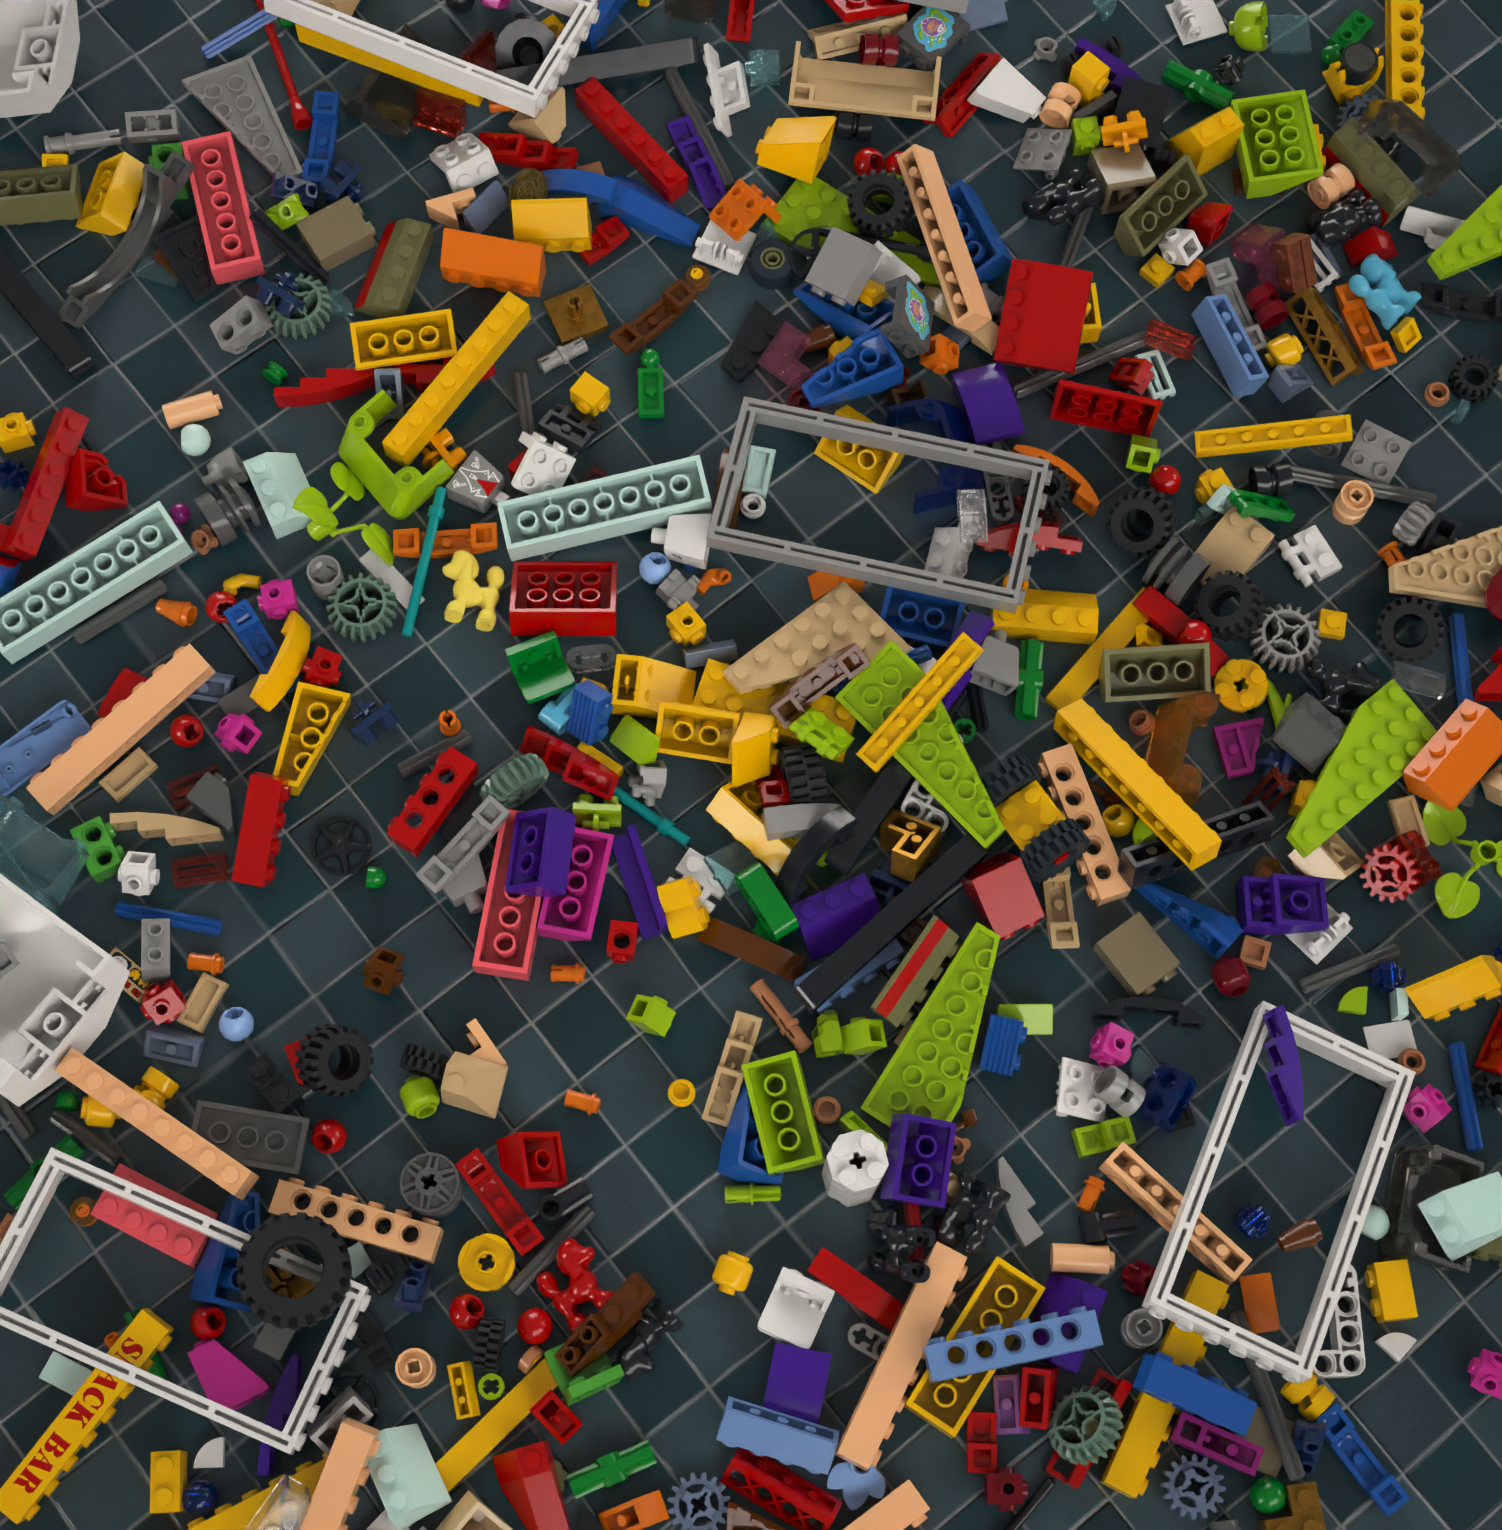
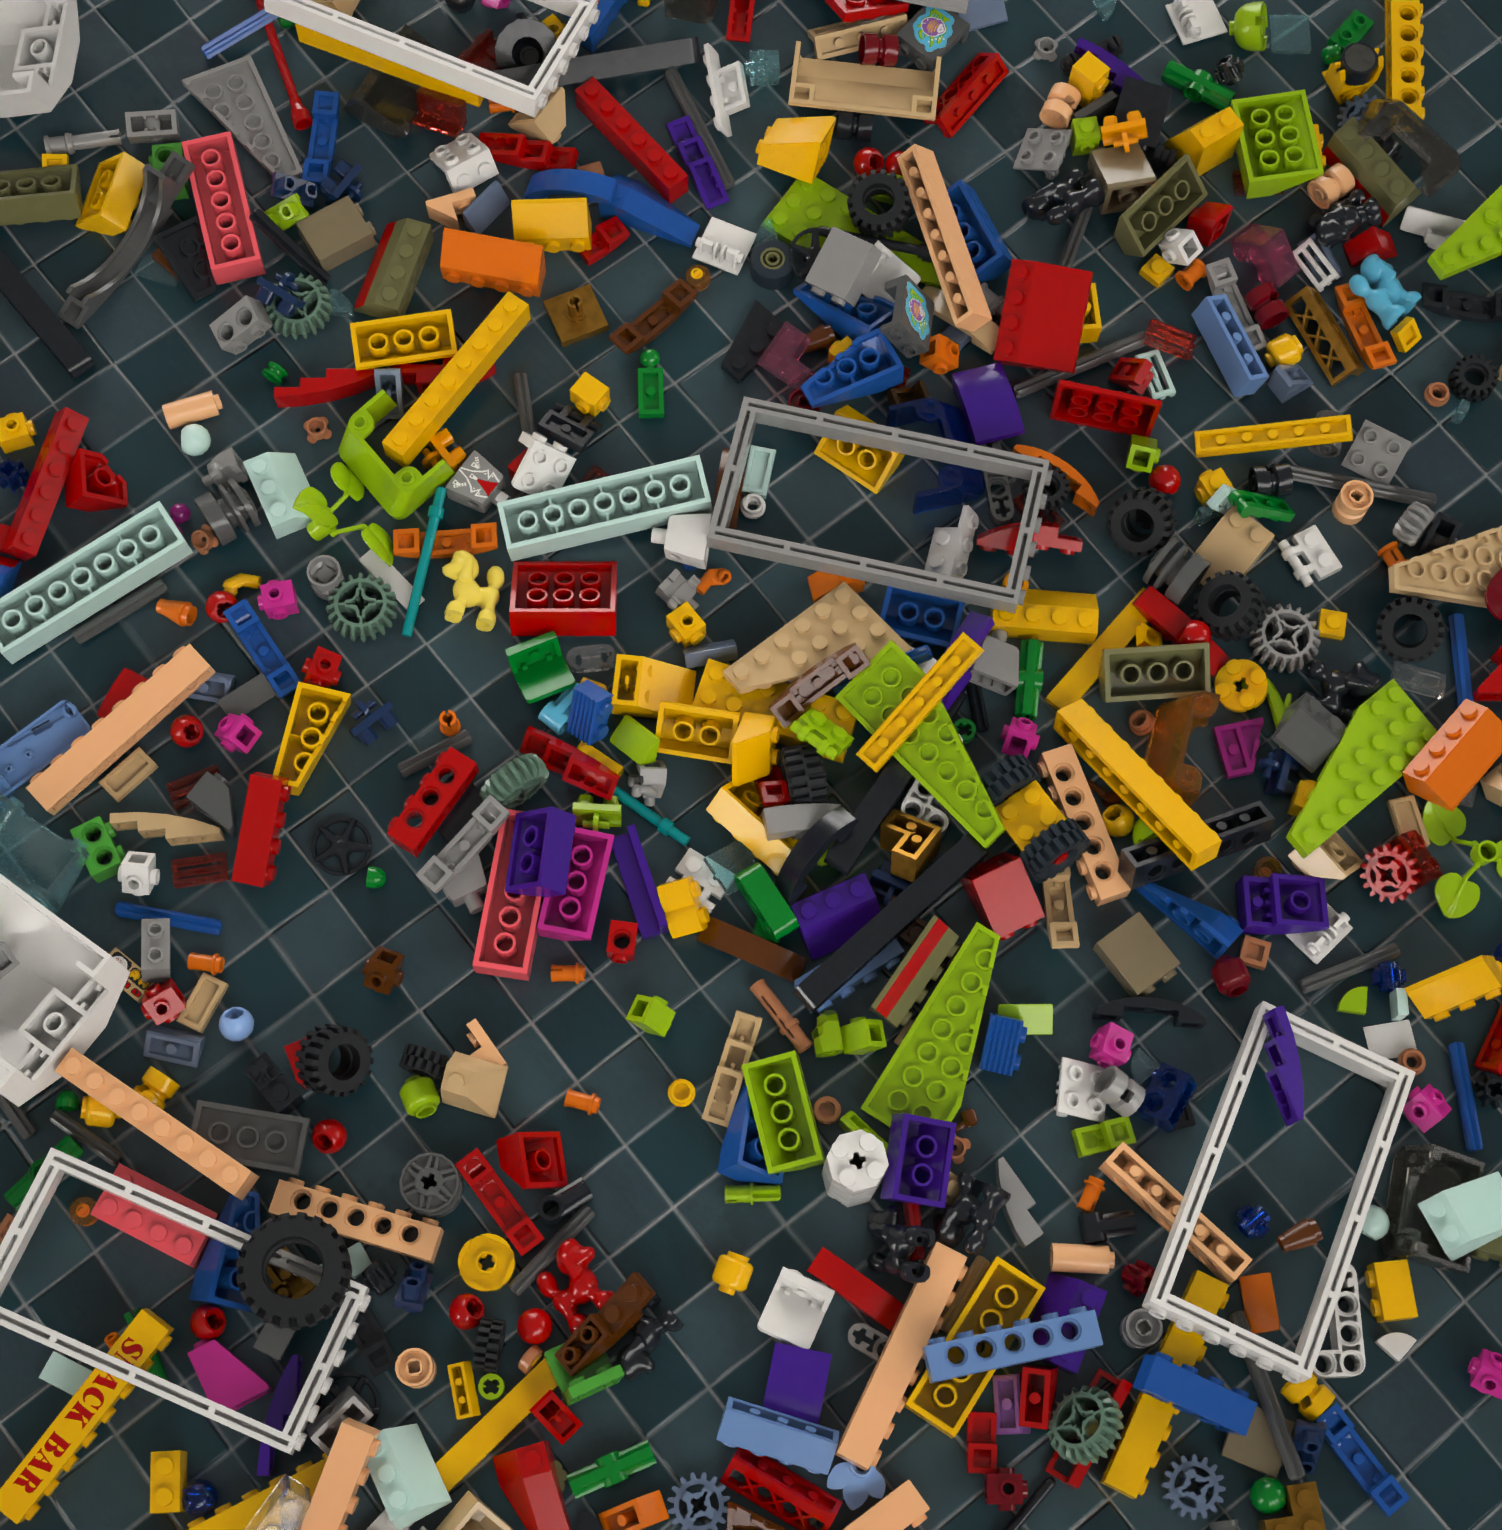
(211, 1454): white tile -> none
(290, 658): yellow slope -> none
(315, 423): none -> nougat plate
(529, 185): clear yellow tile -> none
(562, 355): light grey pin -> none
(655, 568): light blue piece -> none
(742, 208): orange bracket -> none
(873, 293): yellow plate -> none
(964, 1292): none -> tan axle
(972, 516): clear slope -> none
(1008, 94): white slope -> none
(1019, 737): none -> dark pink brick
(1215, 1443): magenta slope -> none
(1281, 779): clear red tile -> none
(1294, 262): copper brick -> none

